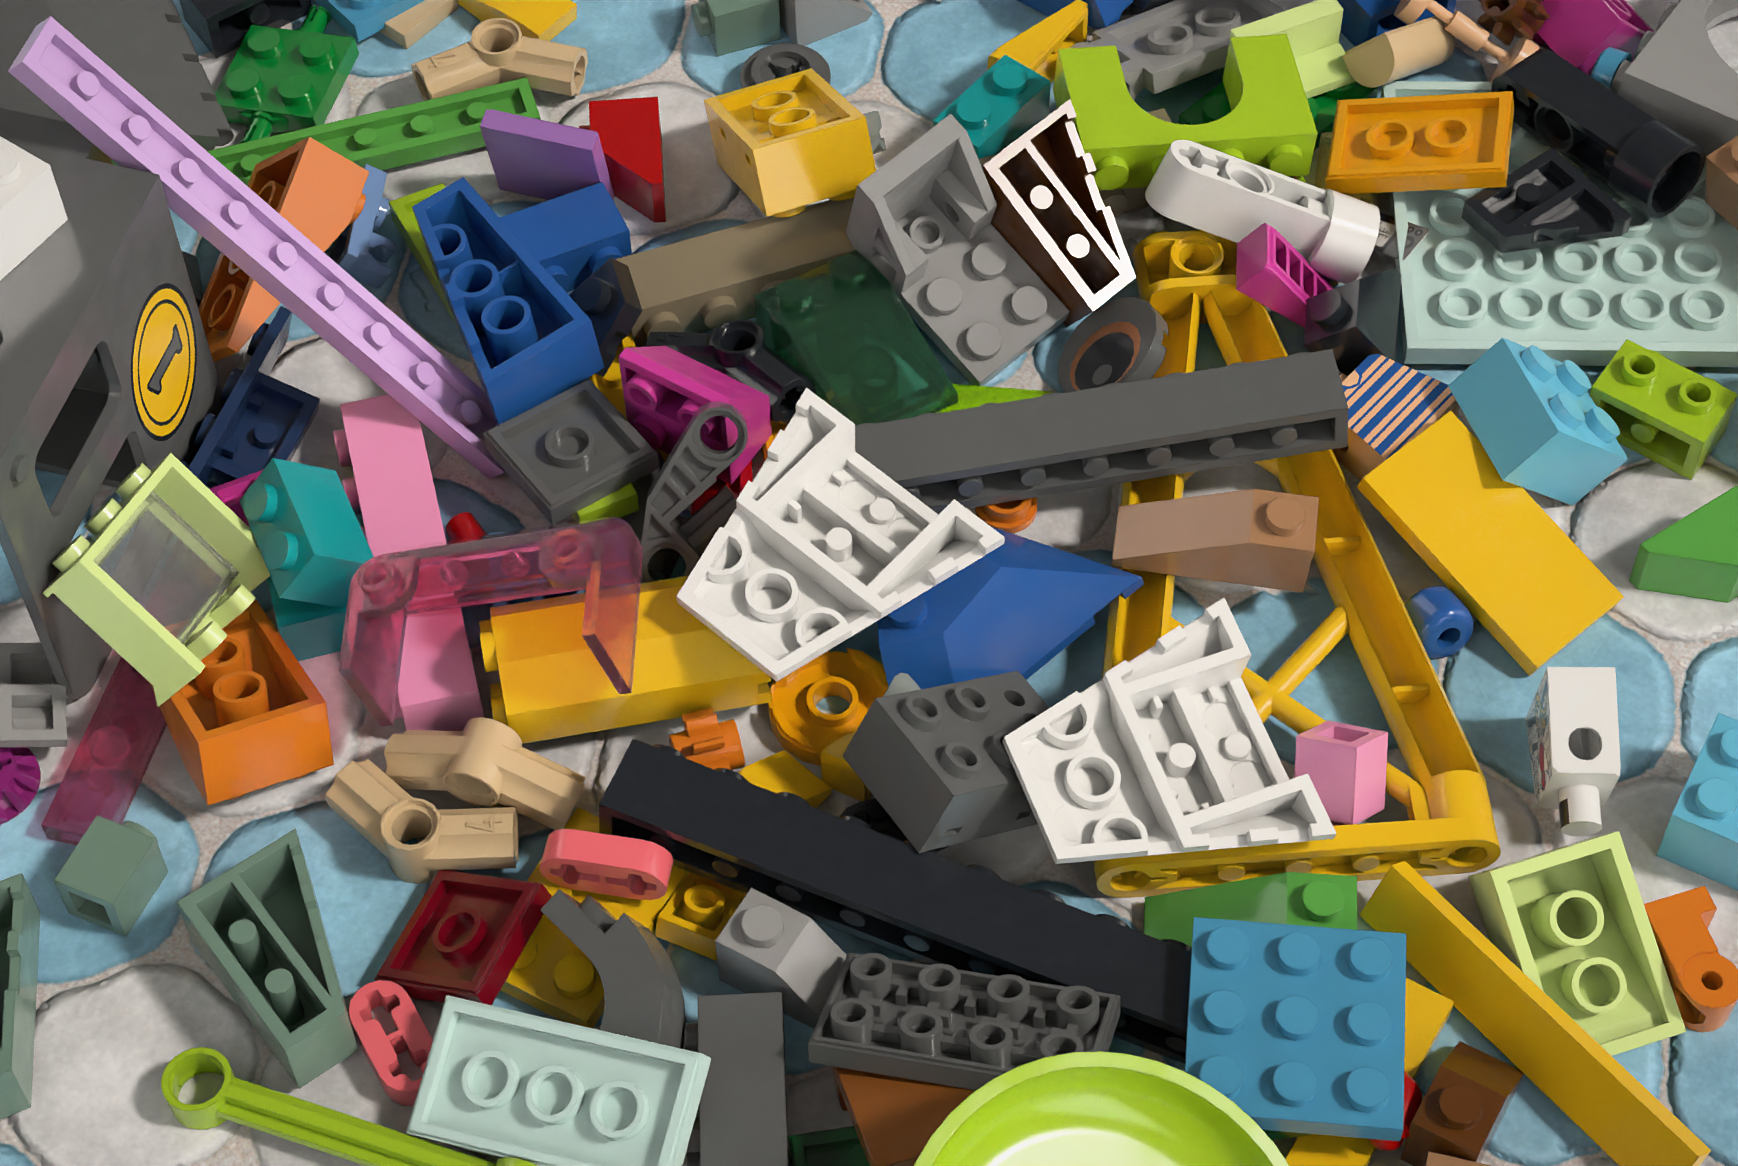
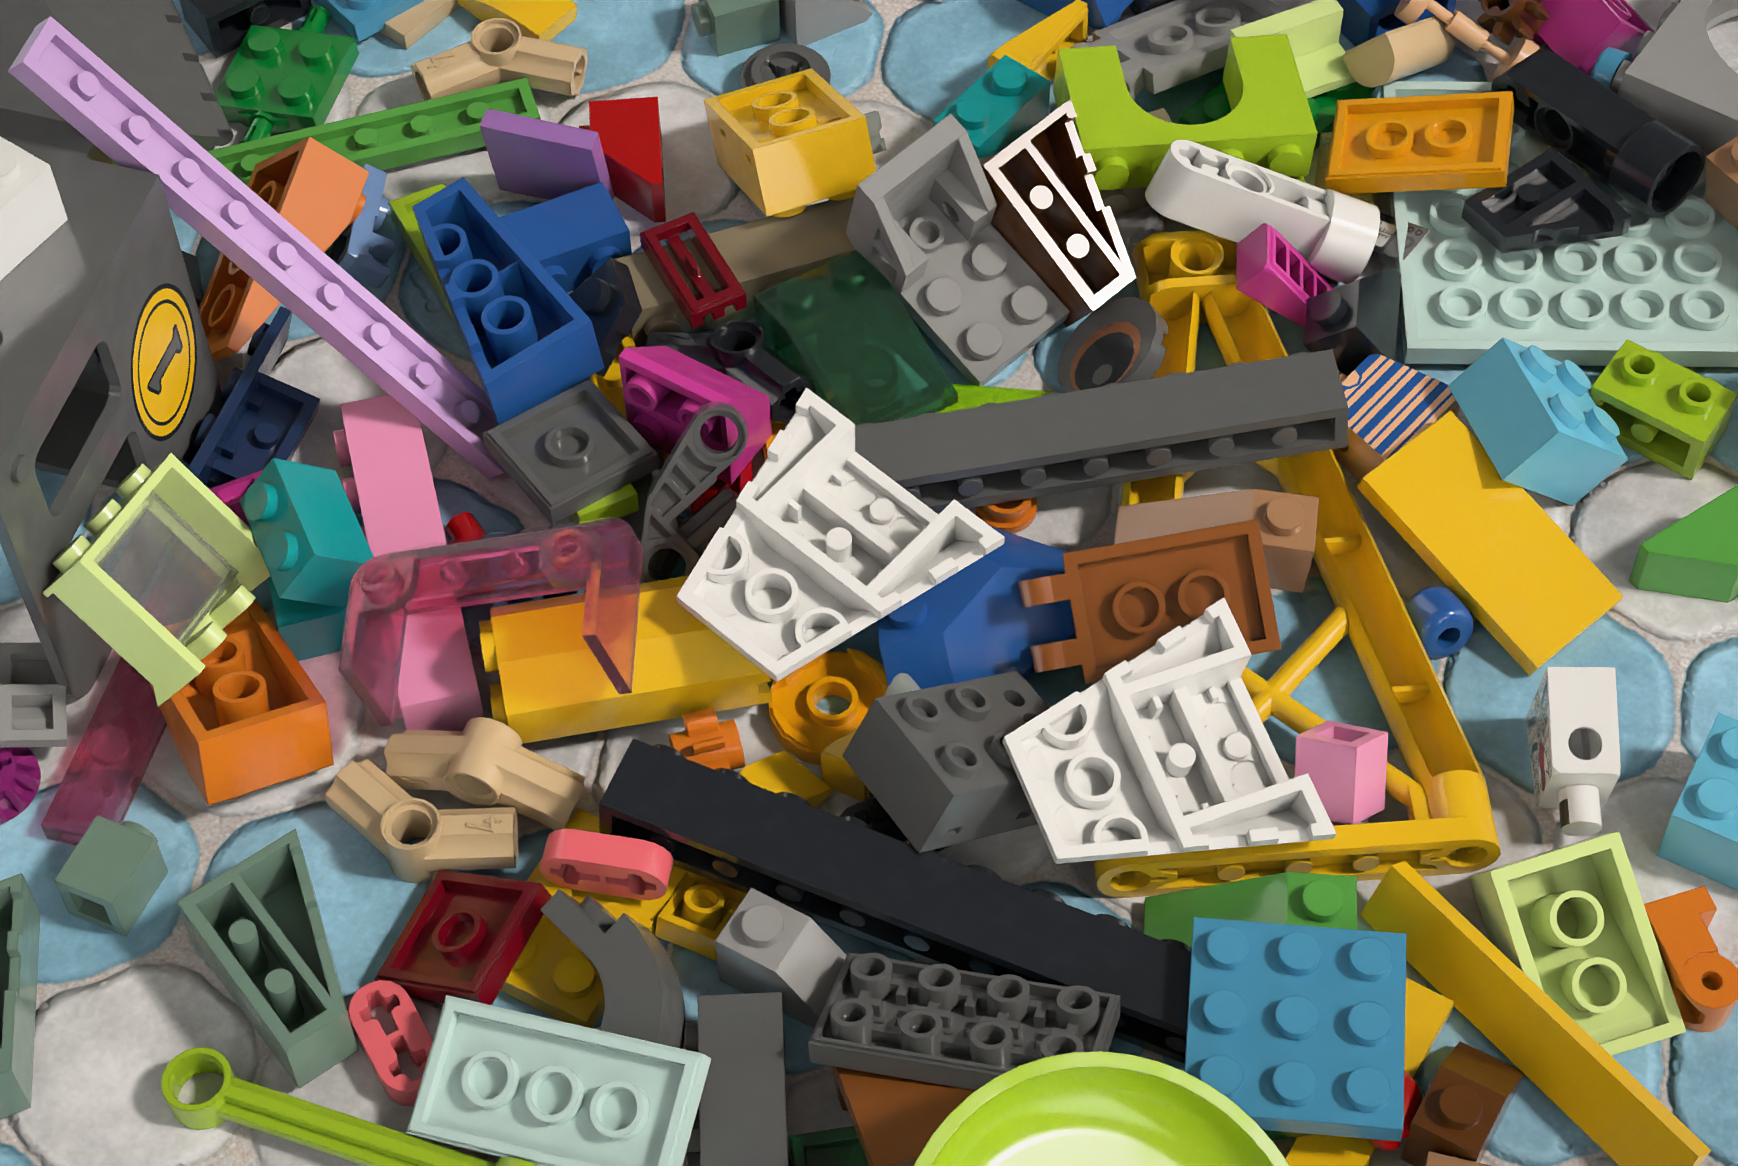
(710, 302): none -> dark red tile
(1147, 587): none -> dark orange tile

